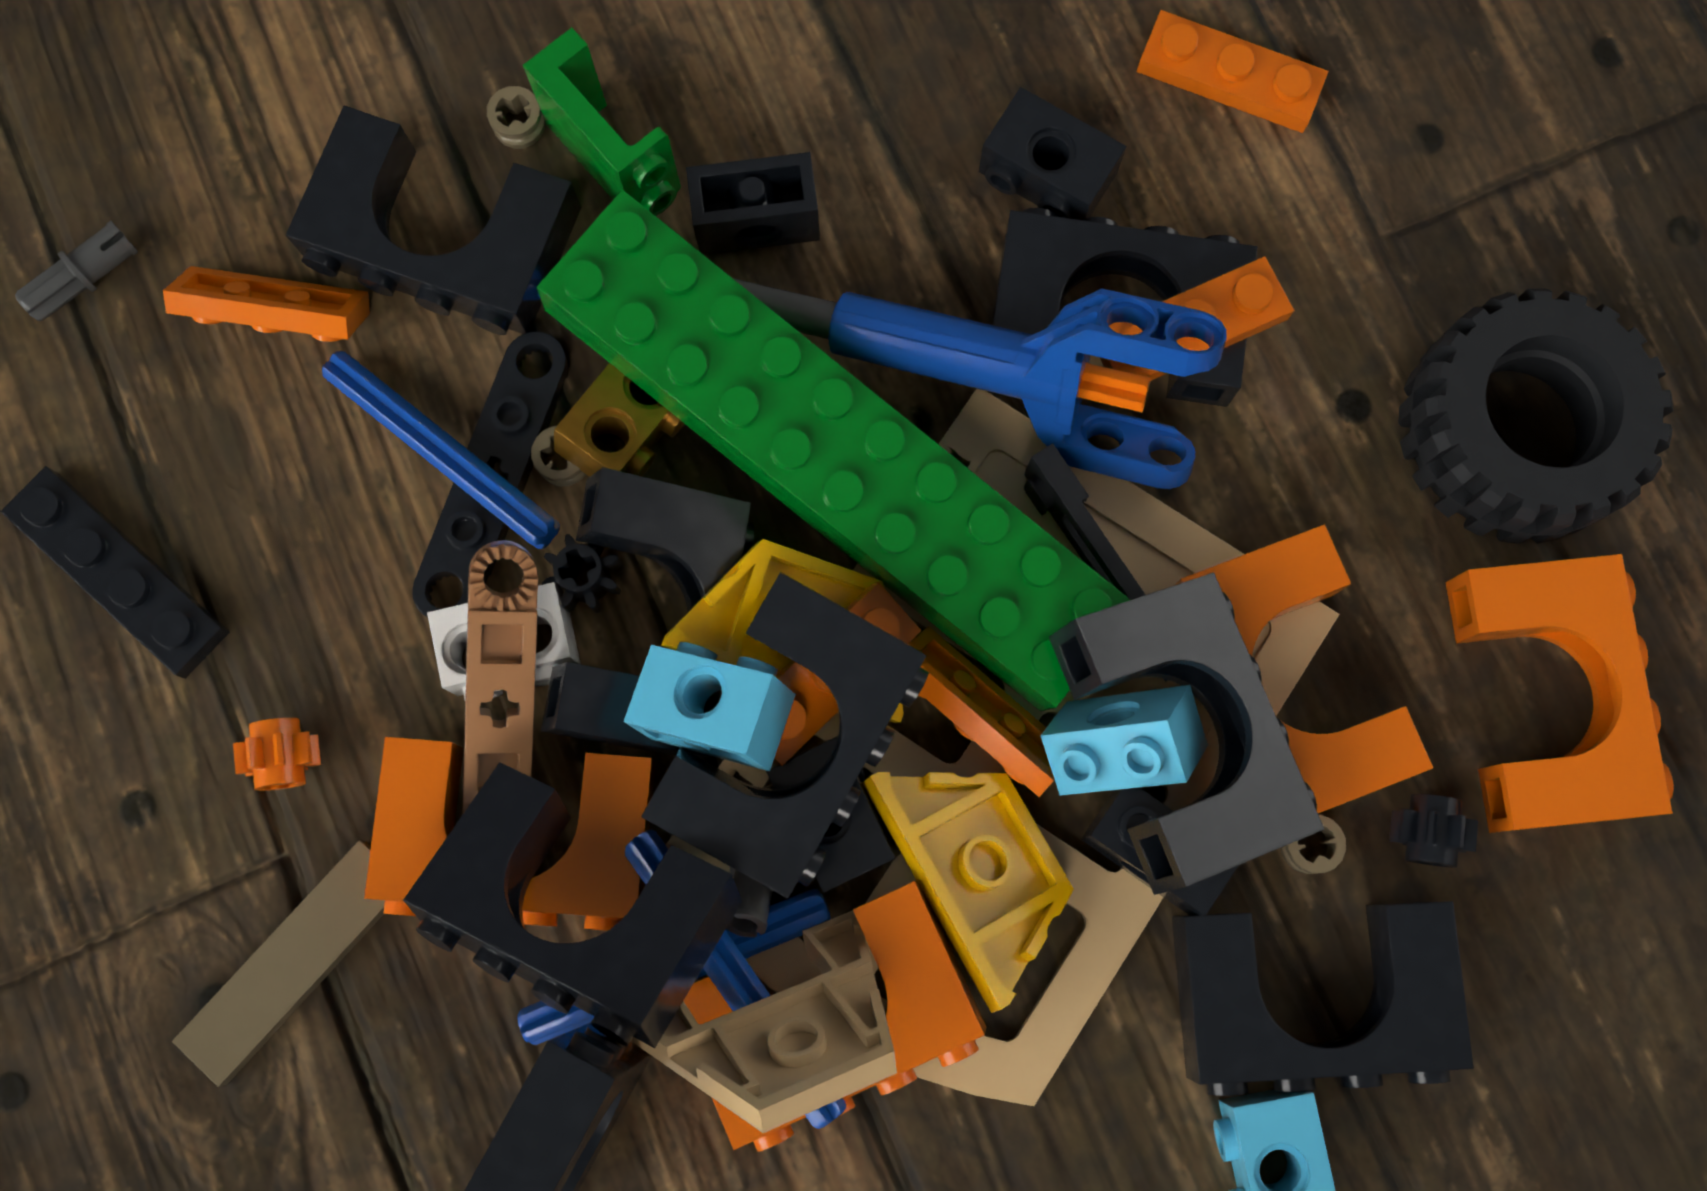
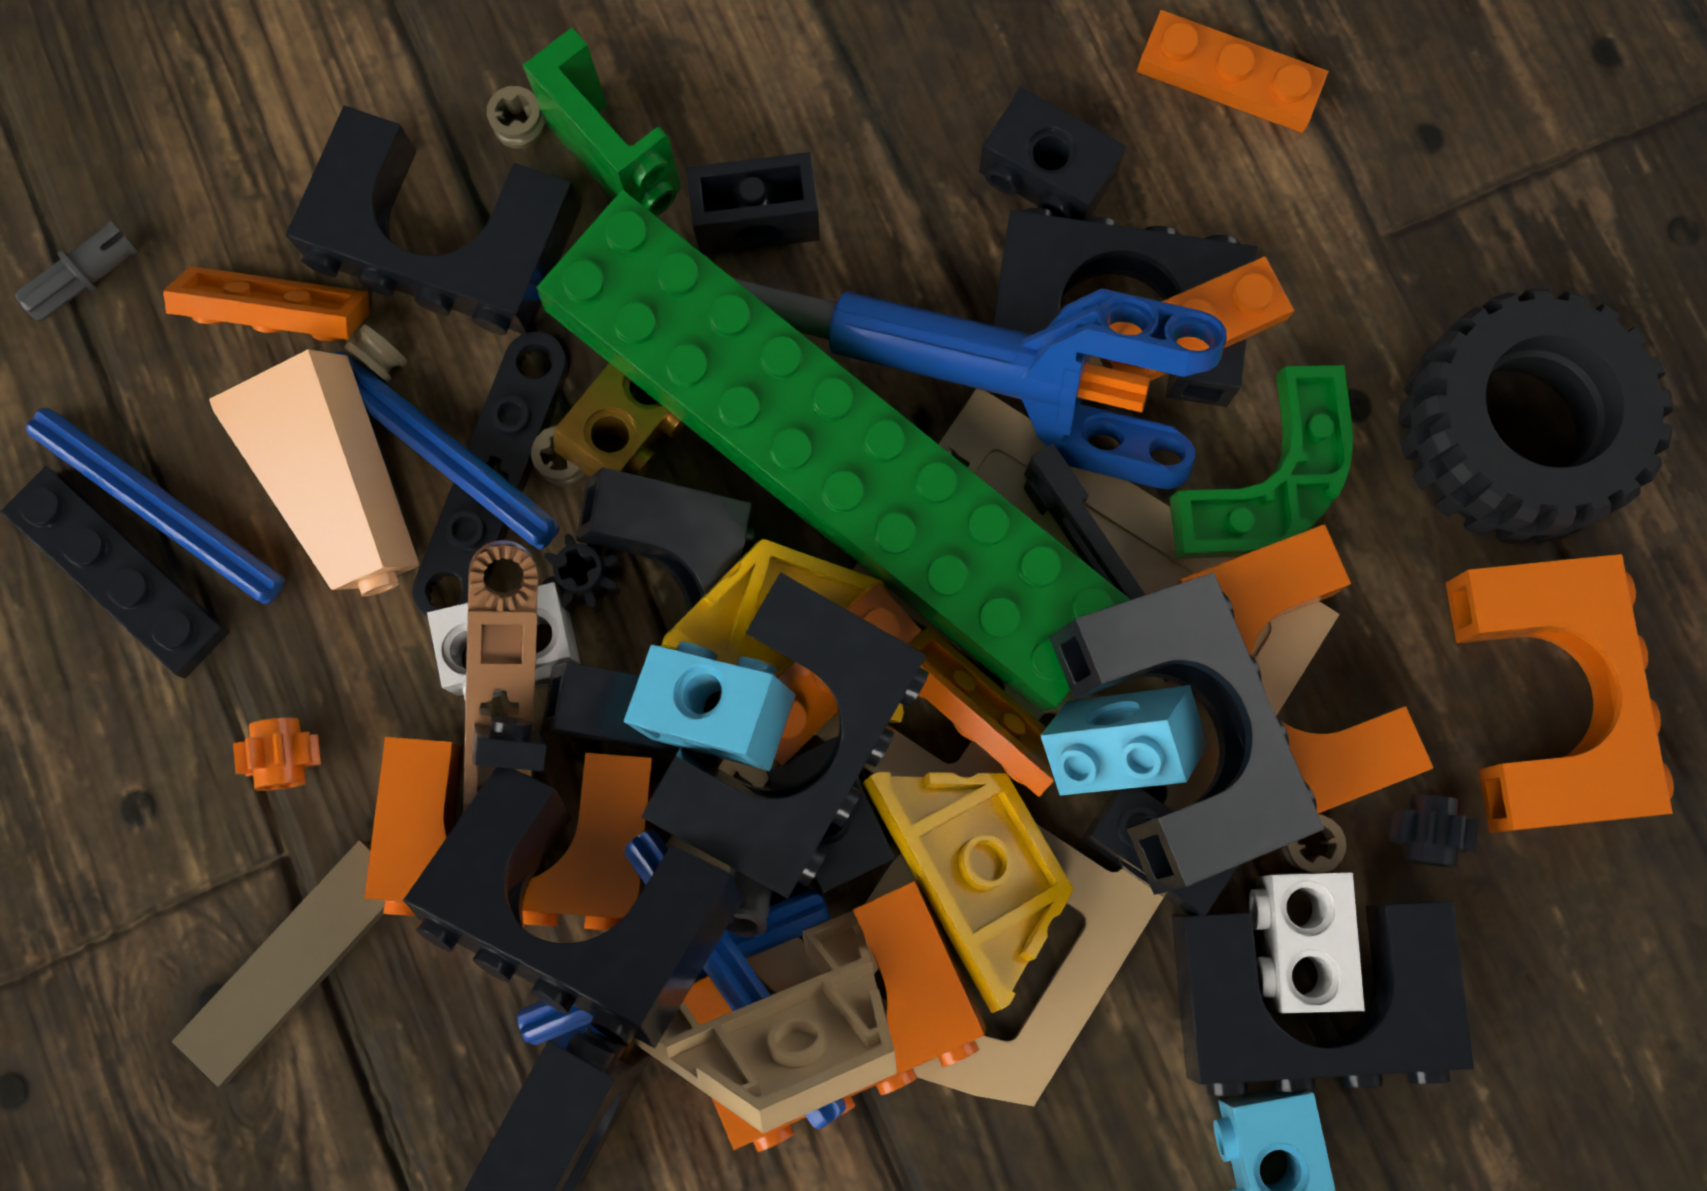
(156, 505): none -> blue axle
(322, 468): none -> light nougat slope
(375, 354): none -> dark tan bush
(508, 744): none -> black plate
(1302, 486): none -> green plate
(1326, 939): none -> white brick

